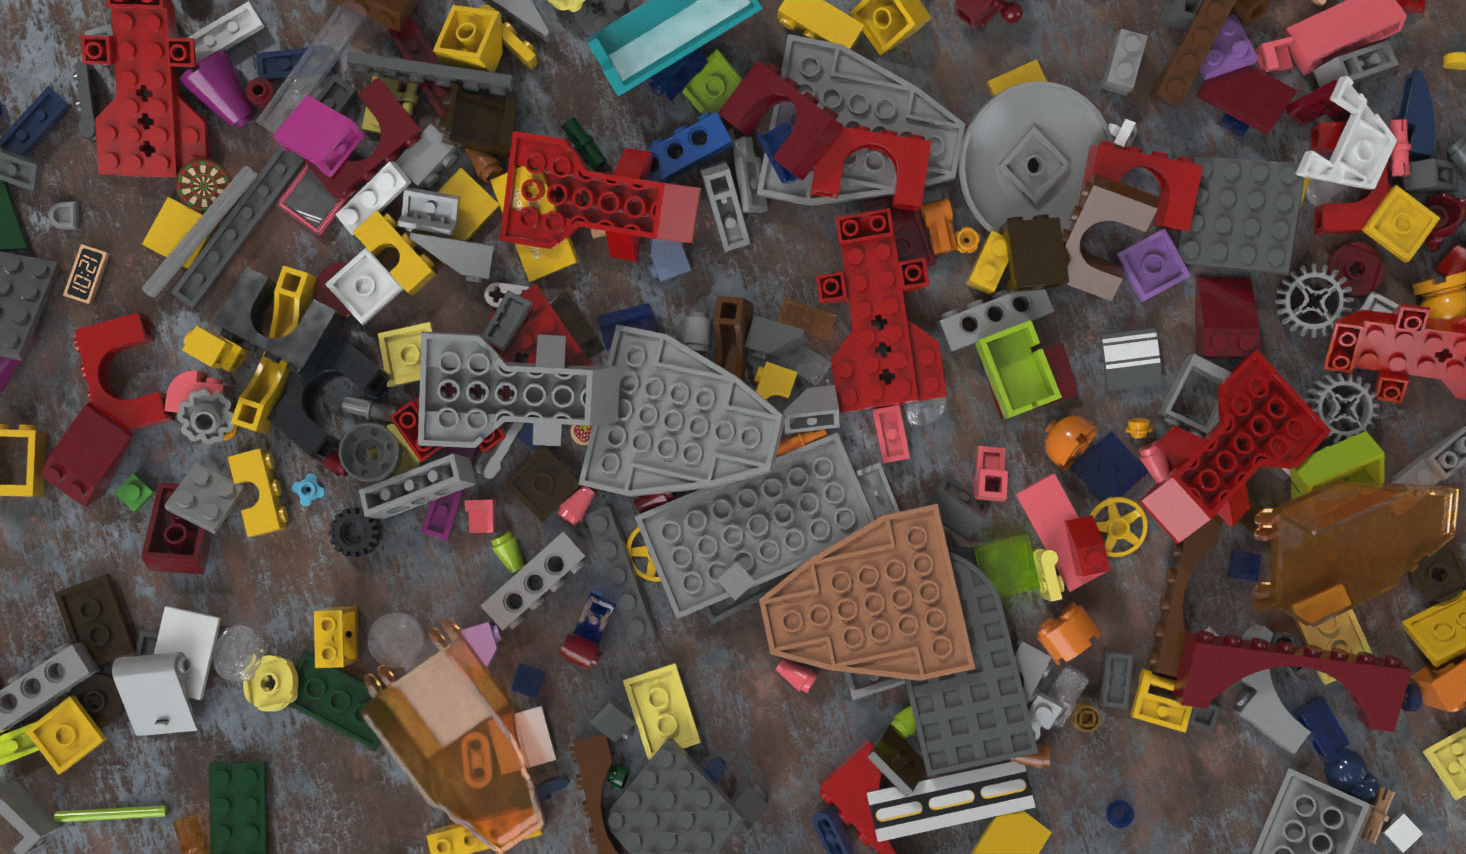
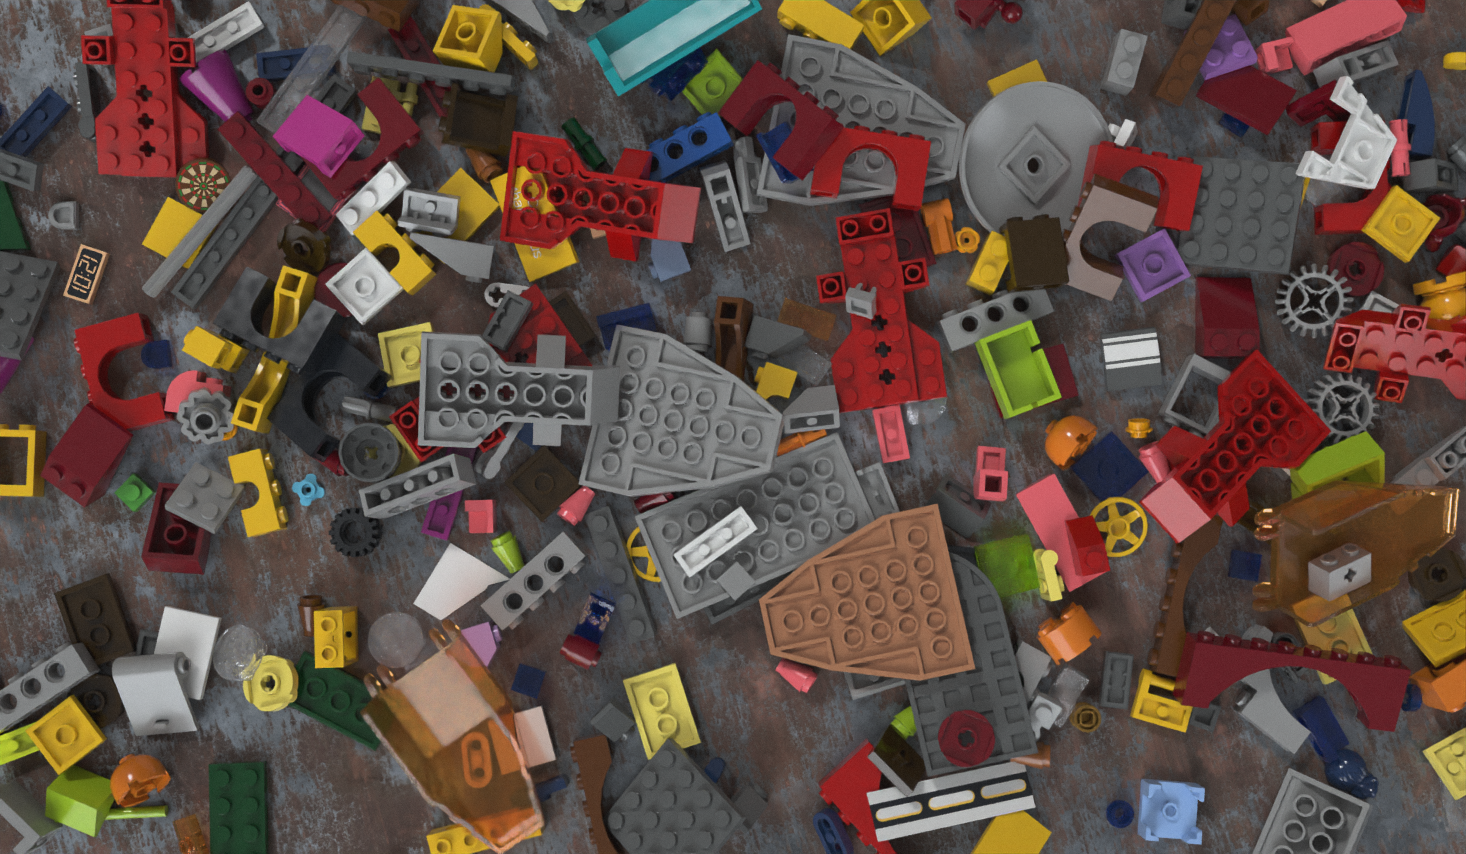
(79, 800): none -> lime slope
(136, 778): none -> orange cylinder
(157, 354): none -> clear blue tile
(274, 170): none -> dark red plate
(306, 609): none -> reddish brown cone
(316, 242): none -> dark brown plate
(427, 158): light grey brick -> none
(455, 582): none -> white sticker
(581, 433): tile -> none
(618, 776): dark green plate -> none
(715, 541): none -> white plate
(861, 302): none -> light grey tile
(974, 752): none -> dark red plate
(1169, 810): none -> light blue panel
(1339, 571): none -> light grey brick
(1378, 814): medium nougat pin -> none
(1401, 832): white tile -> none

